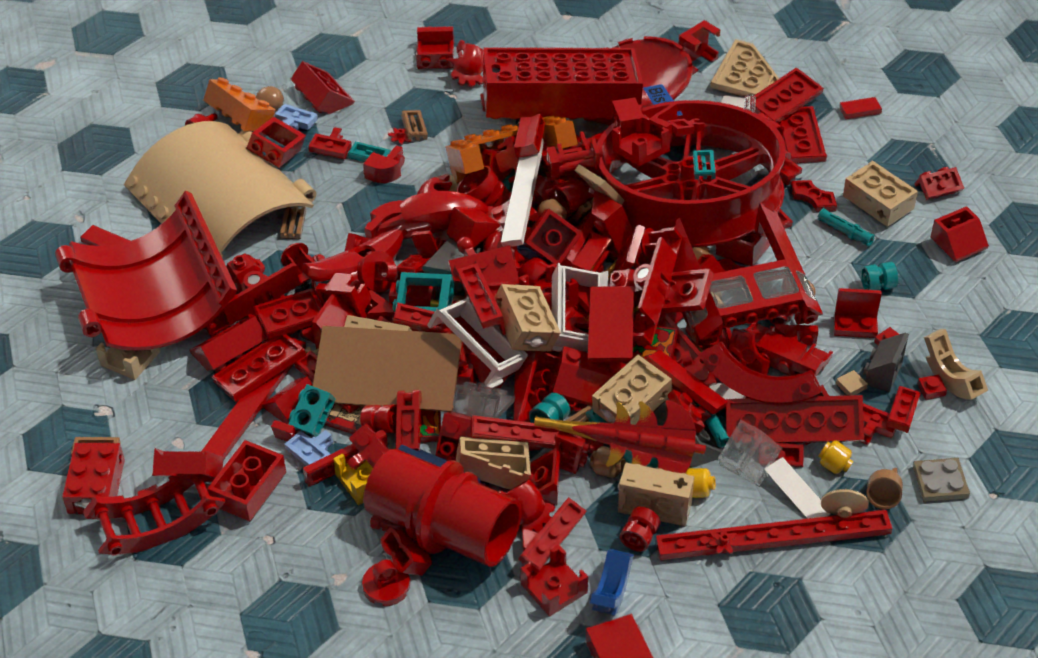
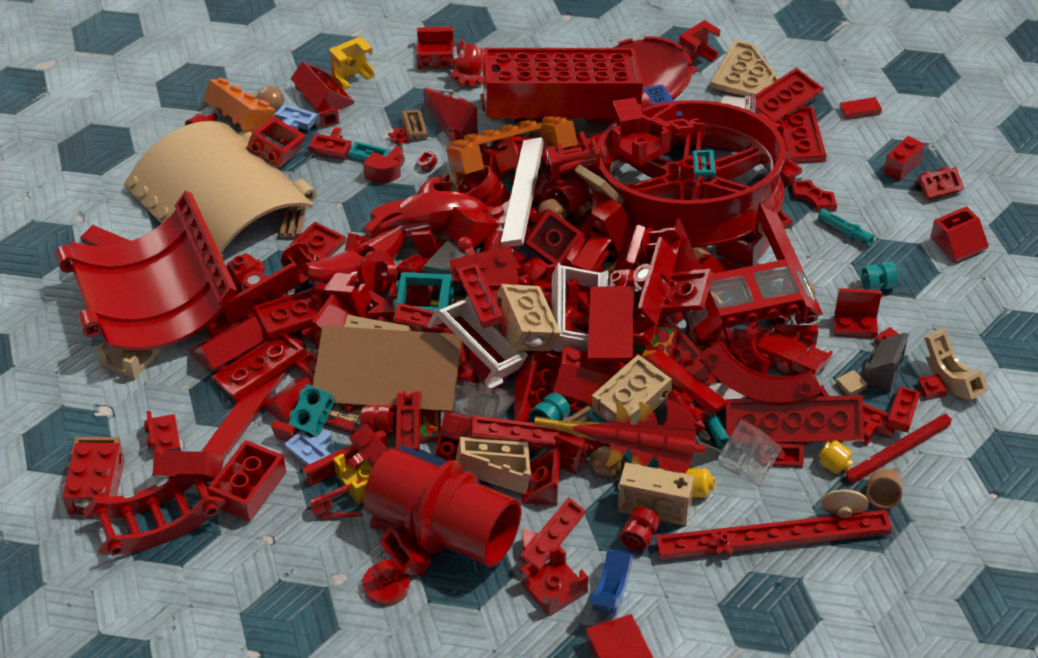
(162, 432): none -> red bracket
(321, 240): none -> red tile
(322, 504): none -> red plant
(328, 117): none -> red slope
(349, 60): none -> yellow panel
(427, 160): none -> red tile
(454, 115): none -> red wedge
(529, 136): red piece -> none
(534, 509): red piece -> none
(796, 489): white sticker -> none
(880, 193): tan piece -> none
(898, 448): none -> red axle
(903, 158): none -> red brick
(941, 479): piece -> none

